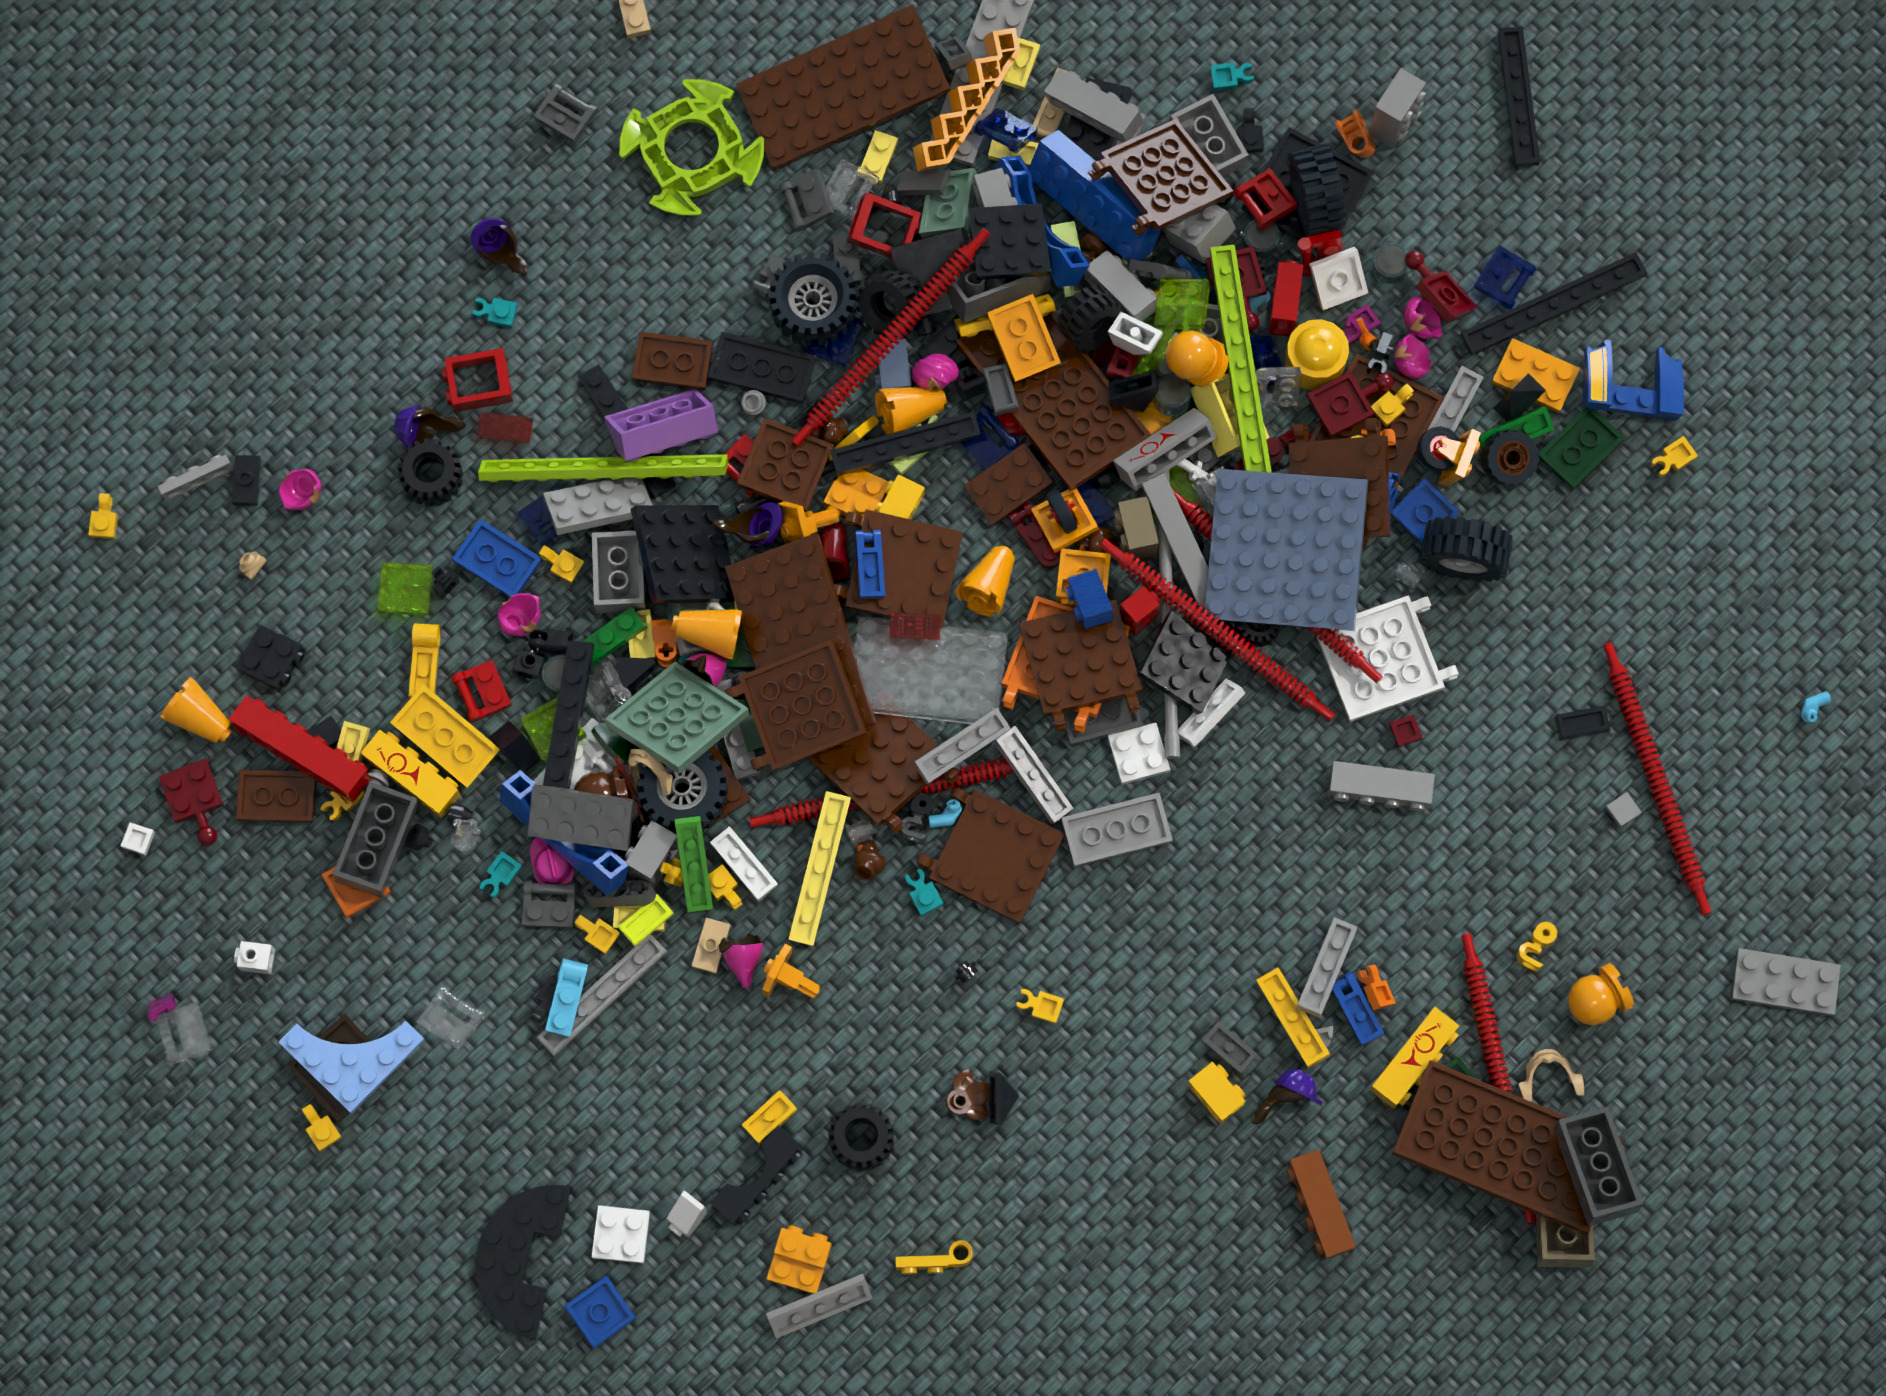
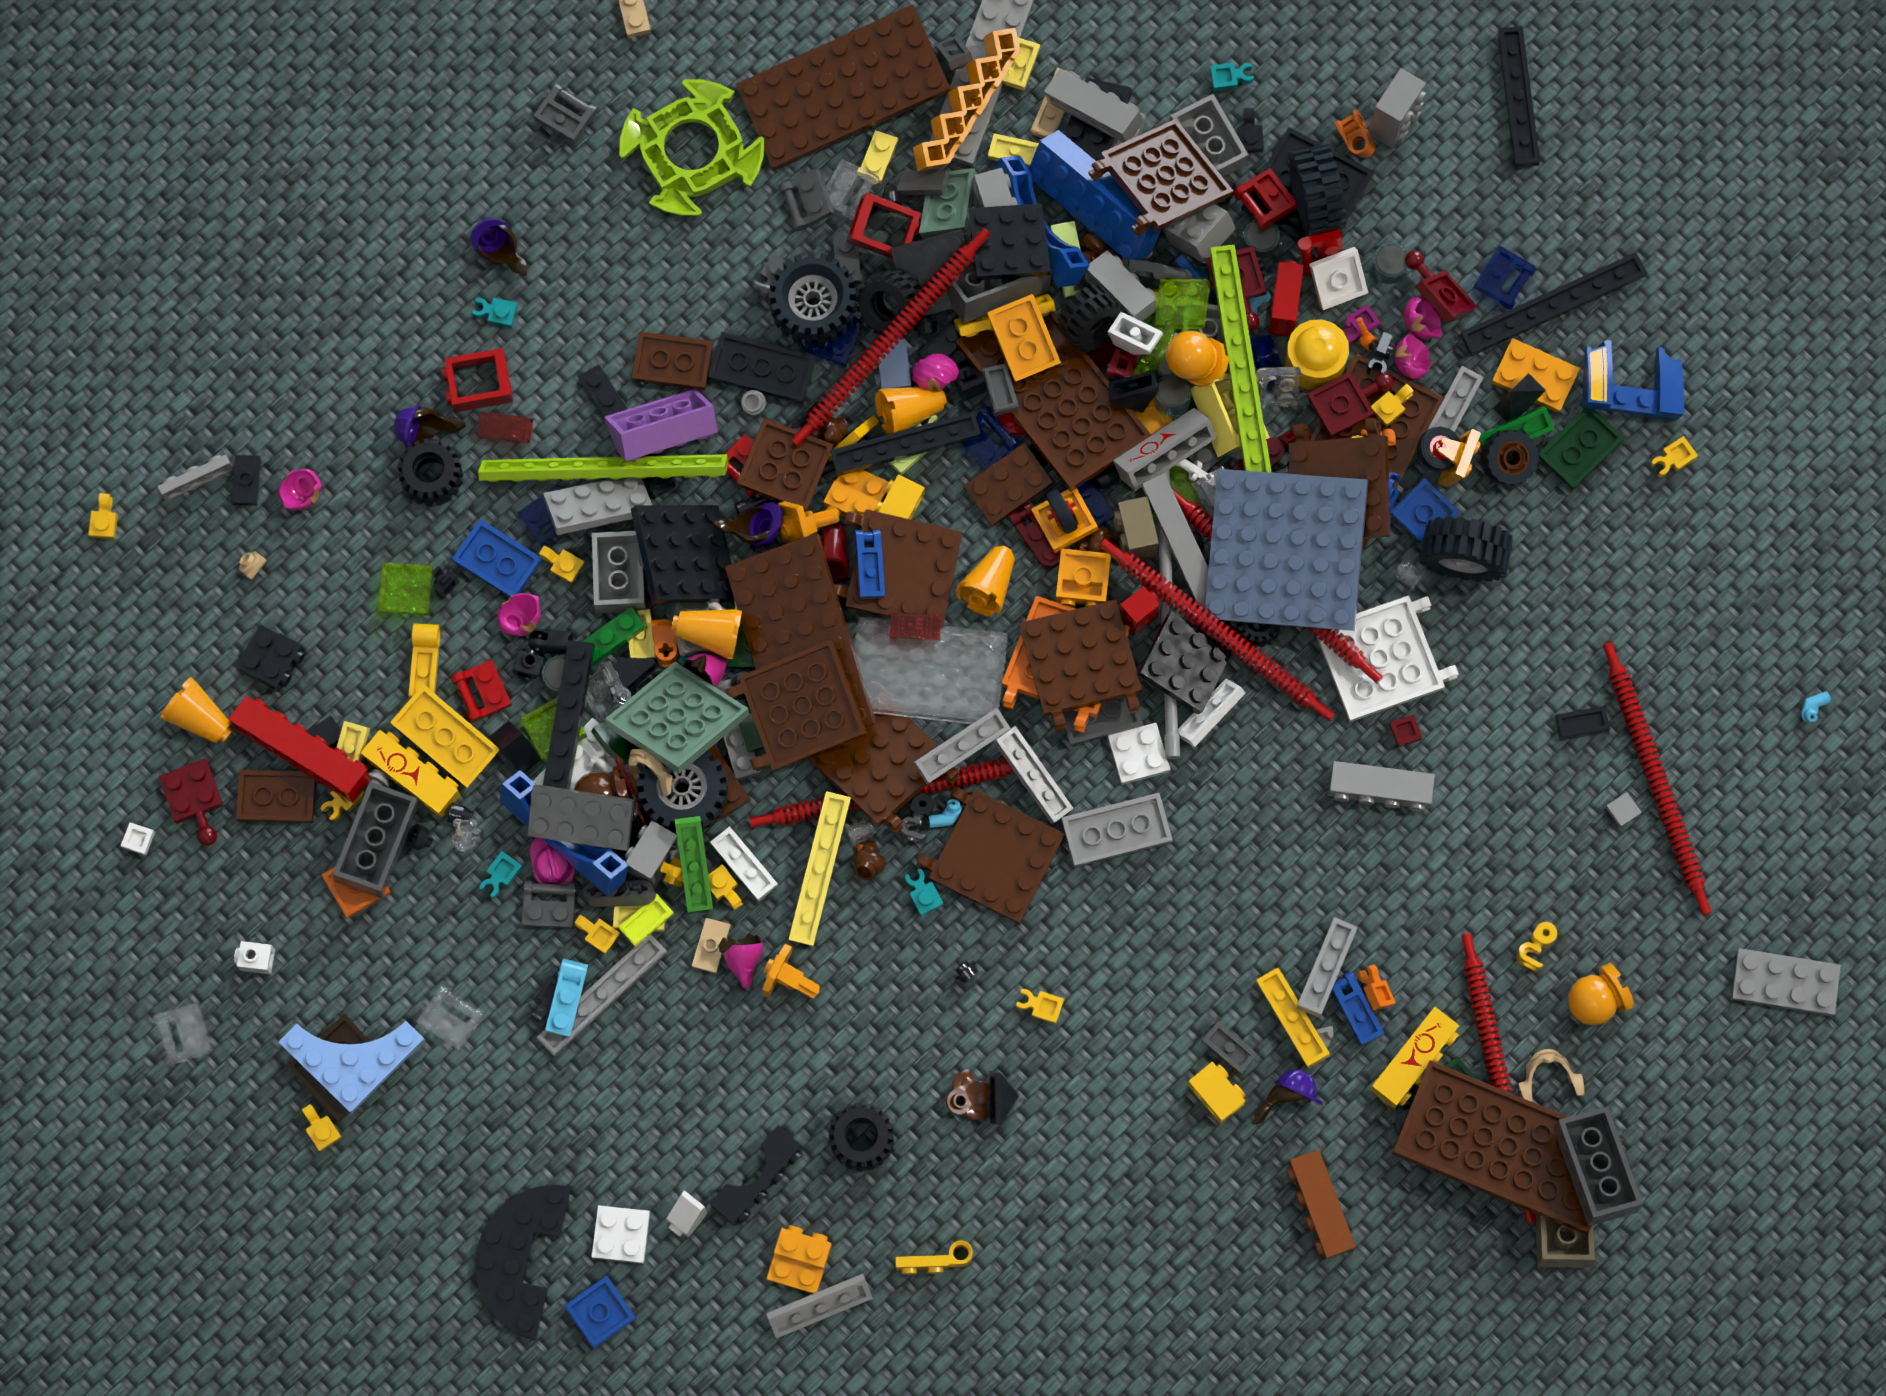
(161, 1005): magenta tile -> none
(769, 1116): yellow plate -> none
(1006, 130): clear blue plate -> none
(1089, 598): blue brick -> none

